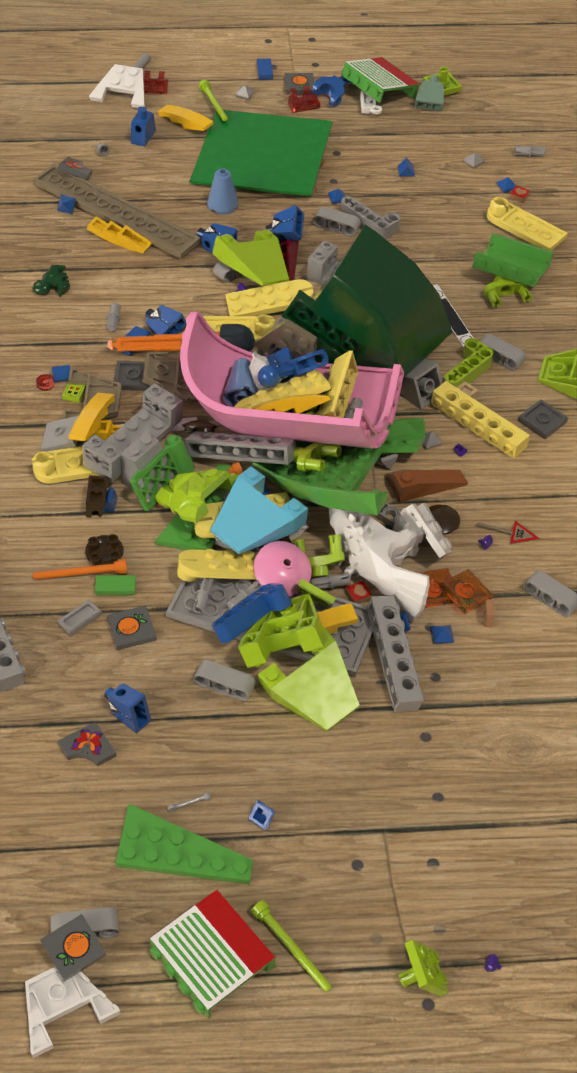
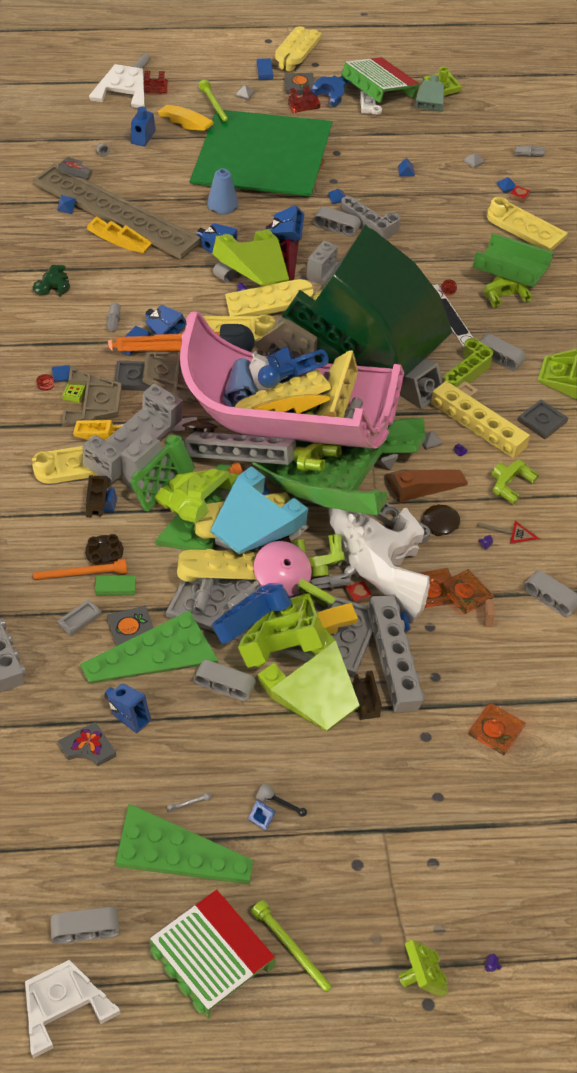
(57, 435): light grey plate -> none
(73, 947): dark grey tile -> none
(91, 416): yellow slope -> none
(158, 650): none -> bright green wing
(266, 794): none -> hinge
(296, 47): none -> light yellow plate
(367, 696): none -> dark brown hinge
(431, 528): white wing -> none
(442, 634): blue slope -> none
(449, 286): none -> clear red plate
(496, 728): none -> clear orange tile
(506, 474): none -> lime connector

